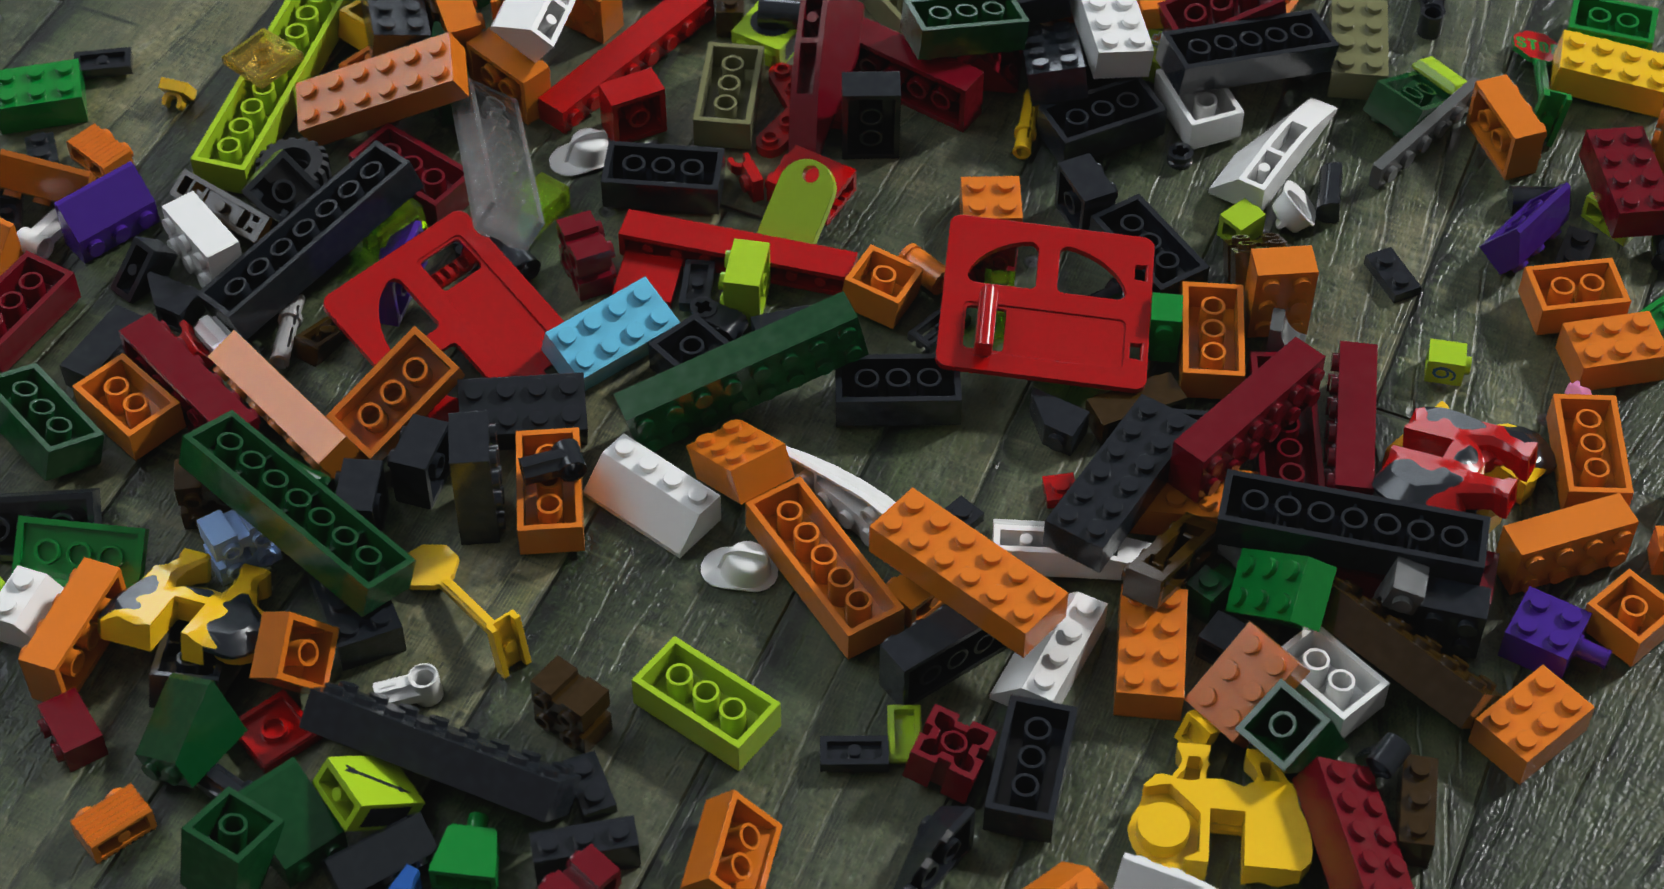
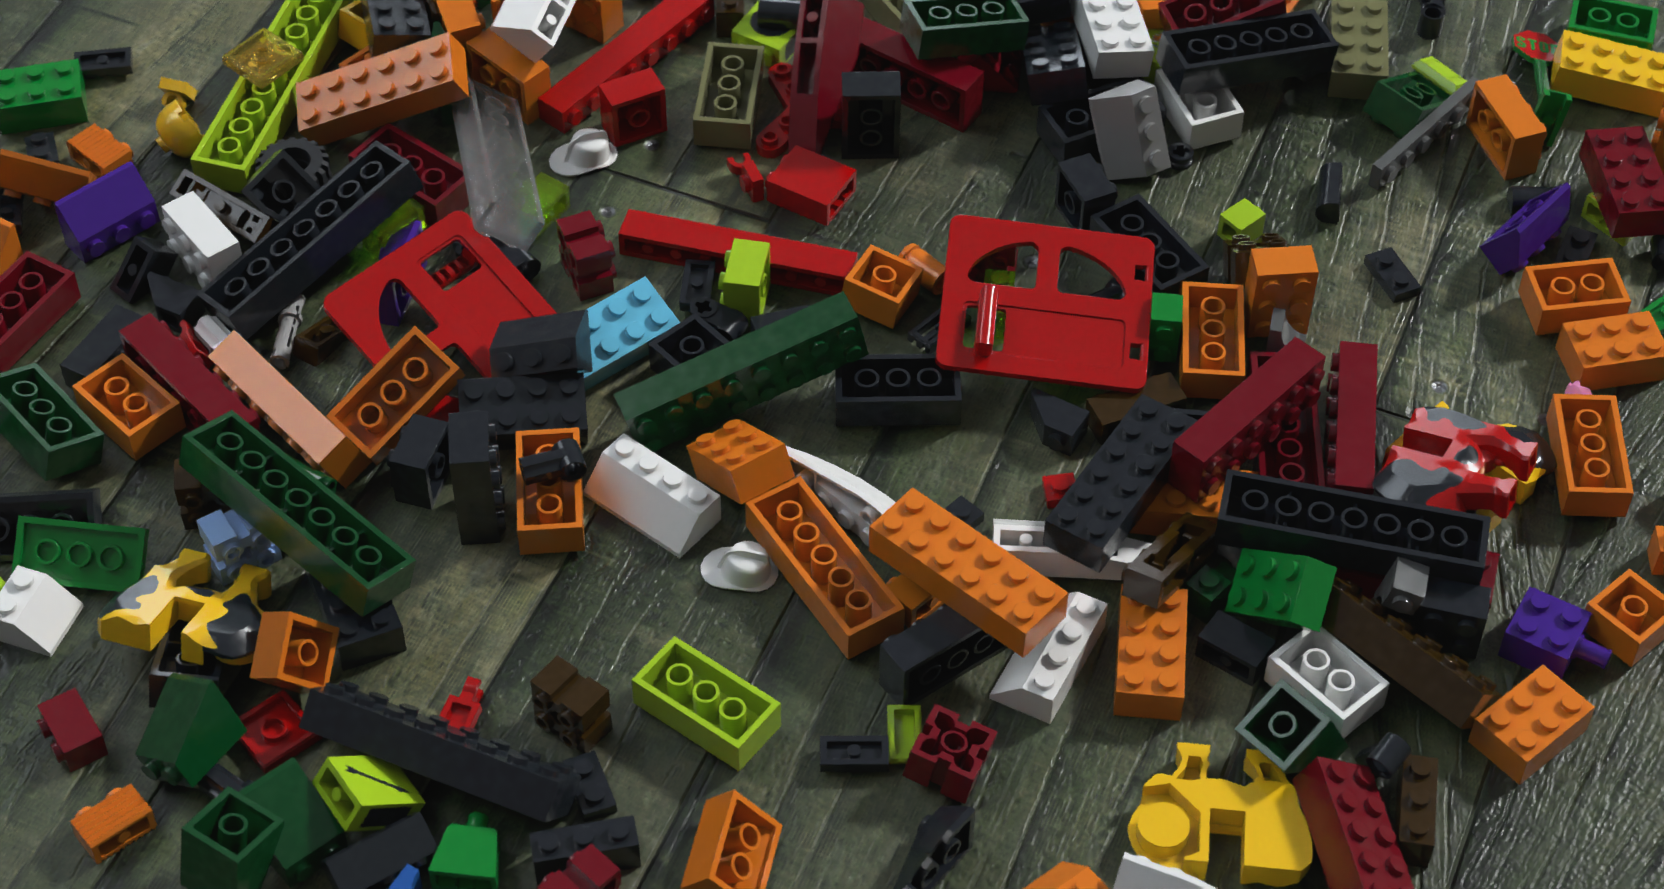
(42, 236): white piece -> none
(68, 637): orange brick -> none
(177, 130): none -> yellow cylinder
(364, 488): black brick -> none
(419, 687): white piece -> none
(436, 570): yellow piece -> none
(465, 708): none -> red plate
(542, 345): none -> black slope
(661, 272): red tile -> none
(663, 177): black brick -> none
(799, 207): lime tile -> none
(991, 197): orange brick -> none
(1025, 131): yellow pin -> none
(1030, 768): black brick -> none
(1130, 131): none -> light grey slope
(1196, 729): yellow tile -> none
(1242, 679): orange brick -> none
(1270, 159): white wedge -> none
(1293, 208): white piece -> none
(1446, 362): lime brick -> none
(1565, 543): orange brick -> none

